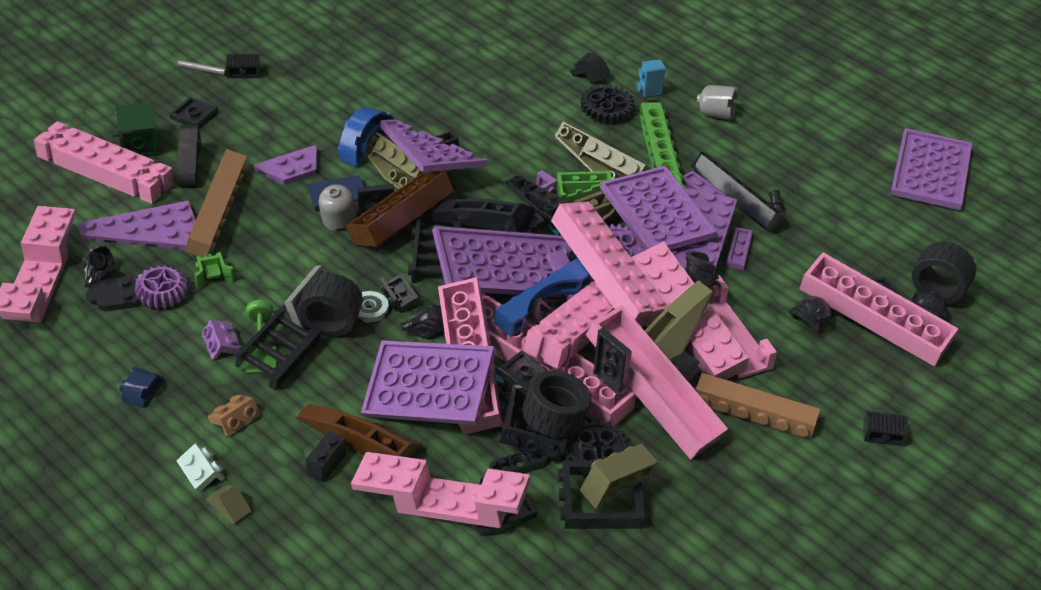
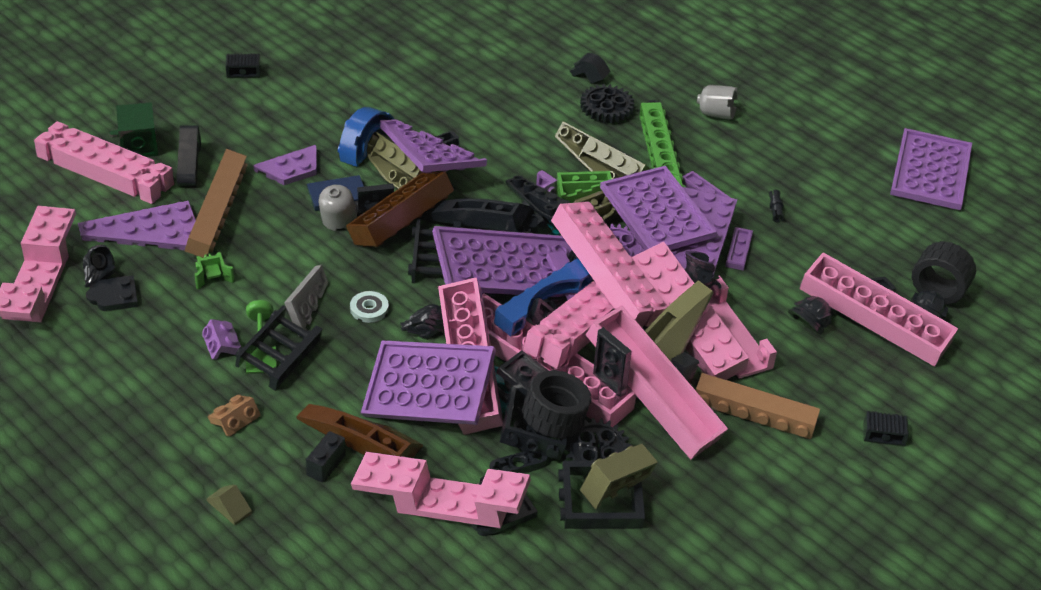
(139, 386): dark blue cylinder -> none
(161, 287): medium lavender gear -> none
(193, 112): black tile -> none
(200, 467): light aqua bracket -> none
(201, 67): light grey bar -> none
(332, 289): black tyre -> none
(400, 292): black bracket -> none
(651, 78): dark azure brick -> none
(735, 188): black beam -> none

